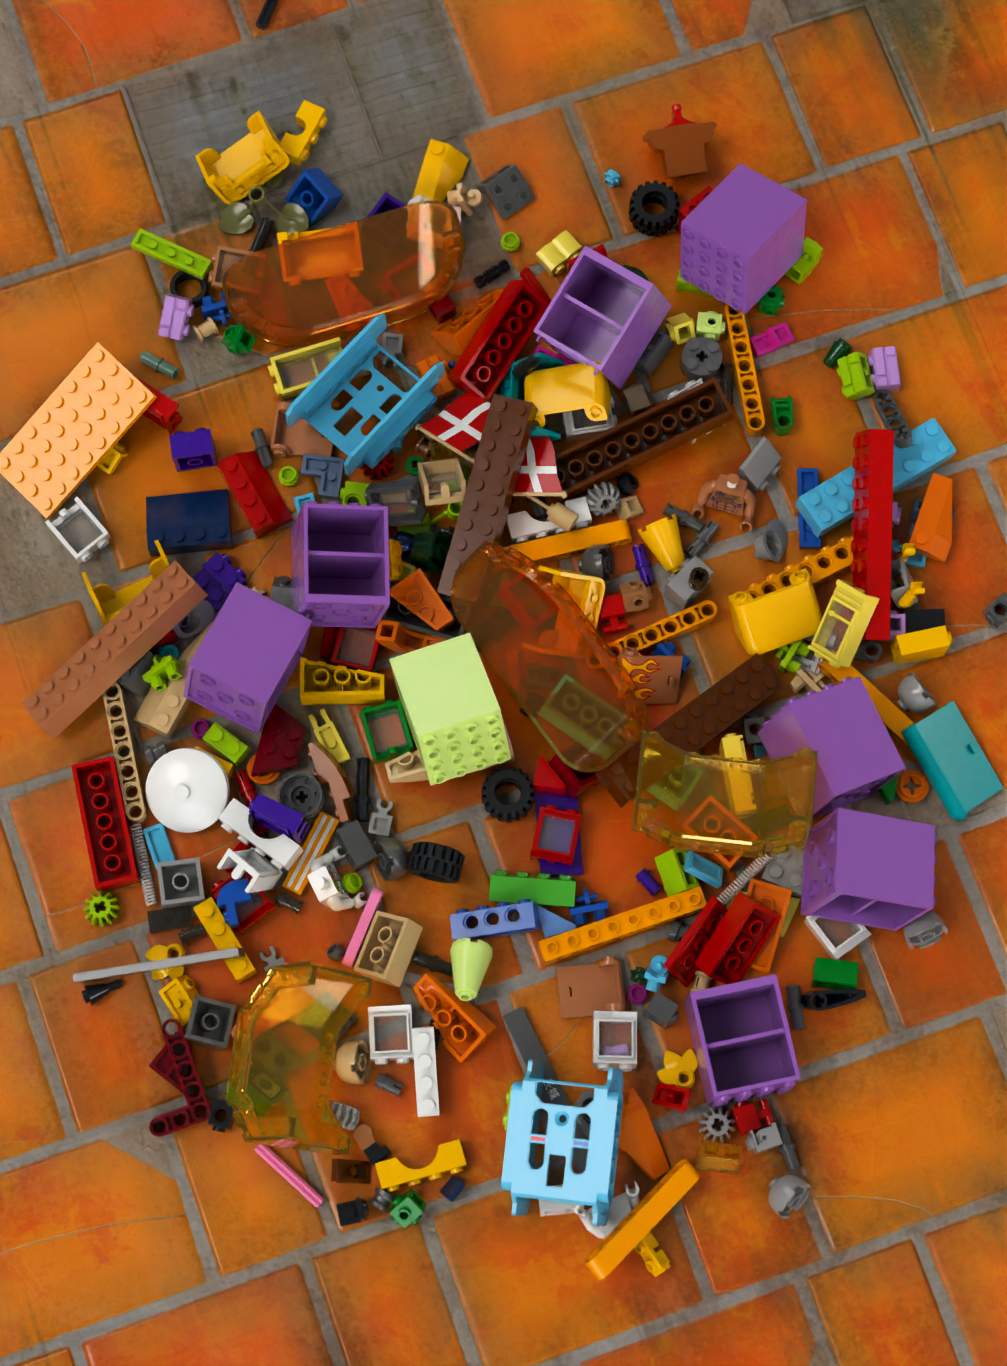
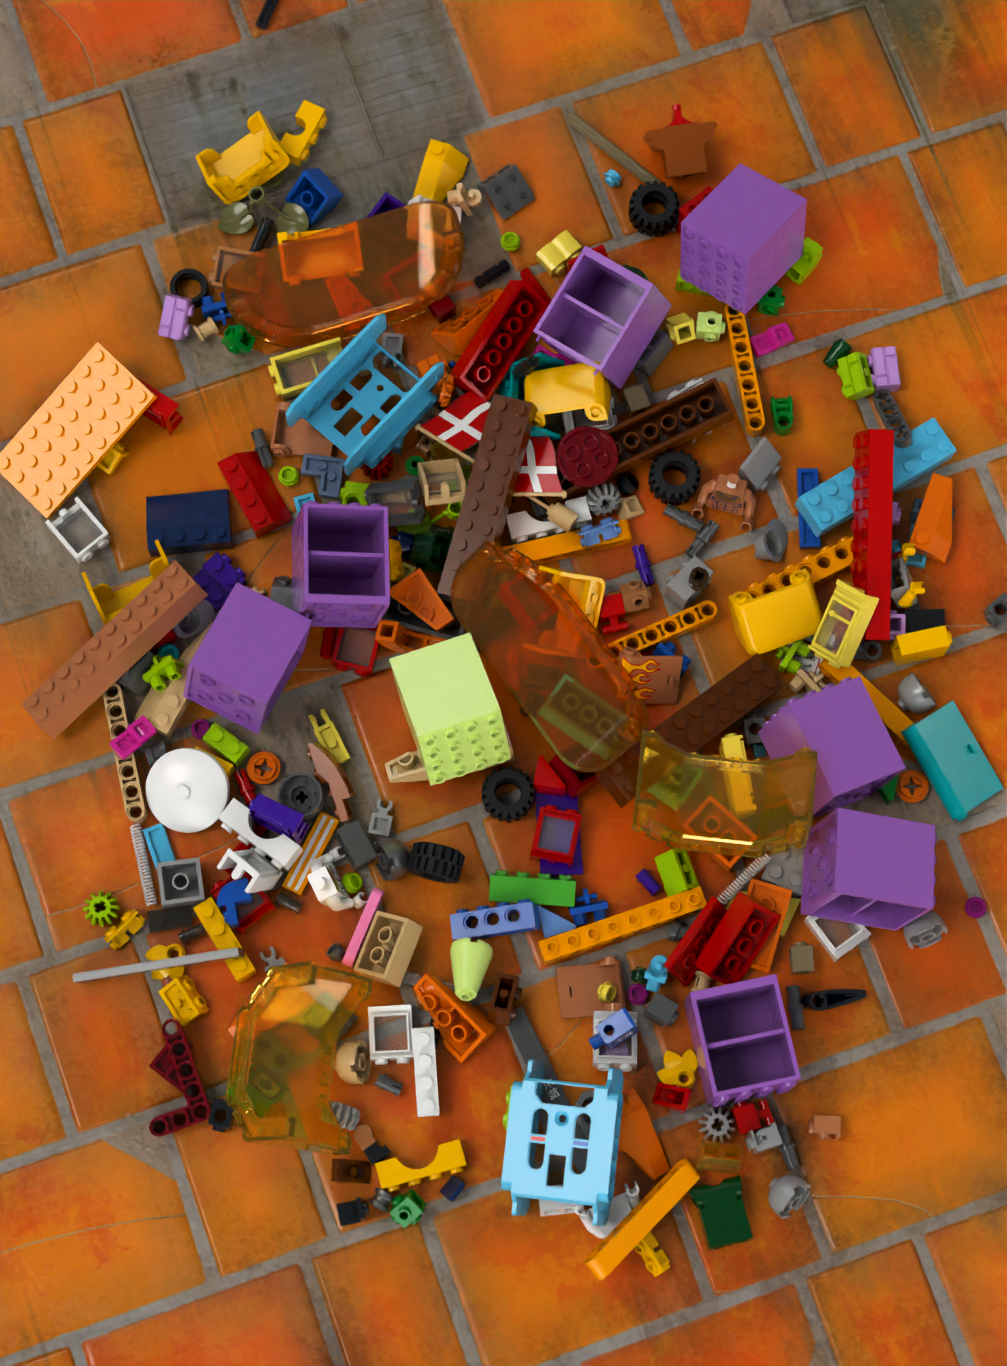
(96, 992): black cone -> none
(105, 824): red brick -> none
(117, 933): none -> yellow hinge
(133, 738): none -> dark pink slope
(158, 364): sand green axle -> none
(171, 254): lime fence -> none
(193, 449): dark purple brick -> none
(210, 1022): flat silver slope -> none
(279, 743): dark red wing -> none
(289, 1174): bright pink axle -> none
(339, 685): yellow wedge -> none
(362, 795): black pin -> none
(386, 731): window -> none
(433, 963): clear smoke pin -> none
(445, 390): none -> orange gear
(503, 1000): none -> reddish brown brick
(587, 456): none -> dark red tile
(598, 562): dark grey cylinder -> none
(606, 528): none -> medium blue hinge
(607, 992): none -> light yellow plate
(611, 149): none -> dark tan axle
(622, 1026): none -> torso
(665, 543): yellow cone -> none
(679, 462): none -> black tyre
(703, 349): flat silver brick -> none
(703, 869): medium azure tile -> none
(722, 1213): none -> dark green piece
(726, 382): clear smoke pin -> none
(801, 958): none -> dark tan brick
(825, 1127): none -> nougat brick
(834, 974): green hinge -> none
(975, 907): none -> magenta plate

